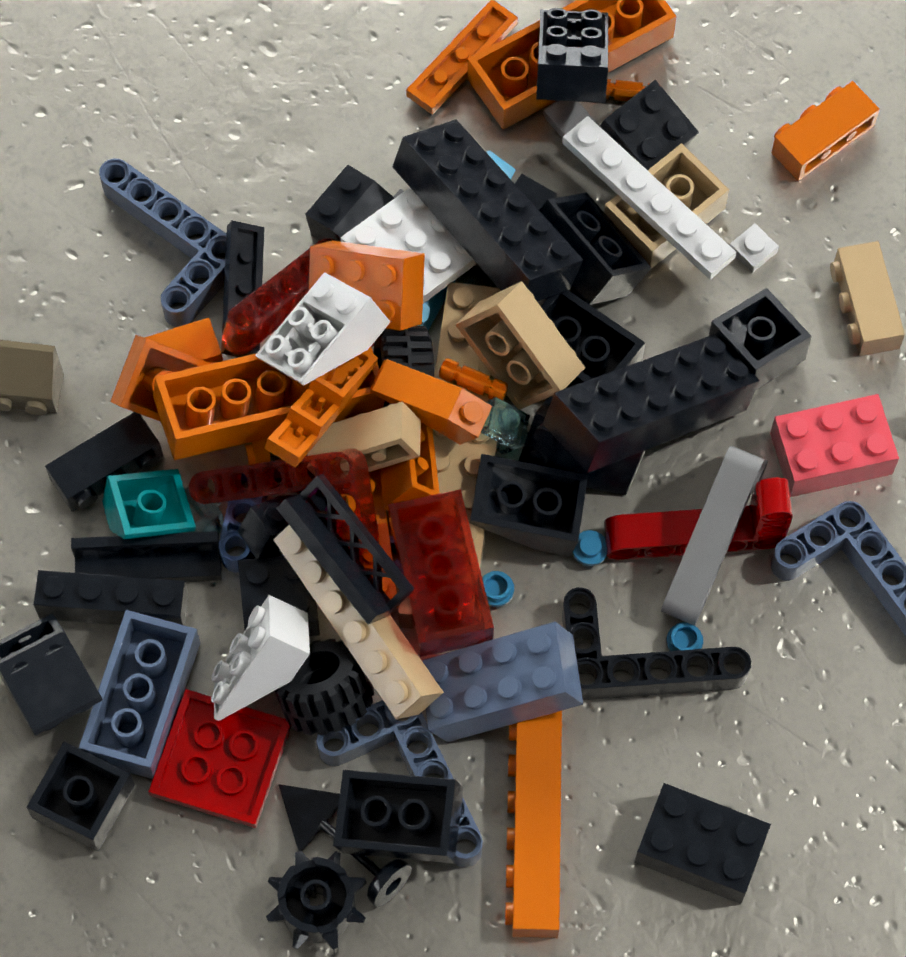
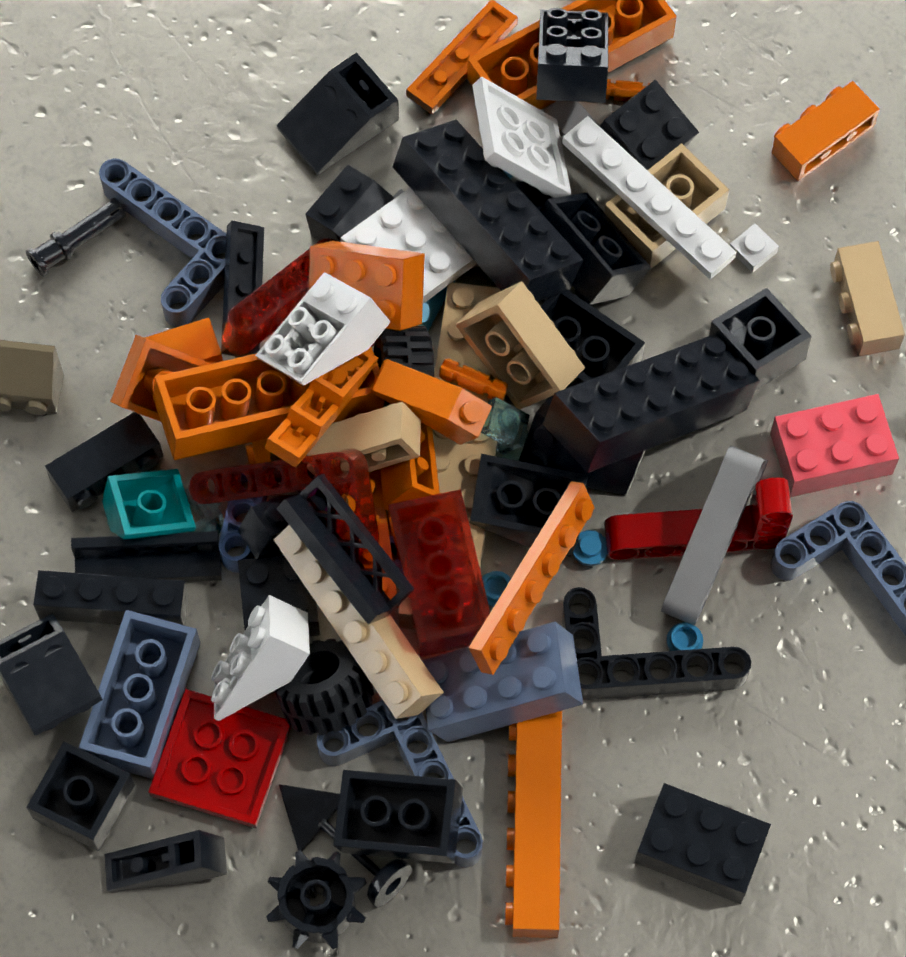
(62, 245): none -> black pin
(167, 862): none -> black slope
(339, 114): none -> black slope
(521, 139): none -> white plate
(531, 578): none -> orange plate

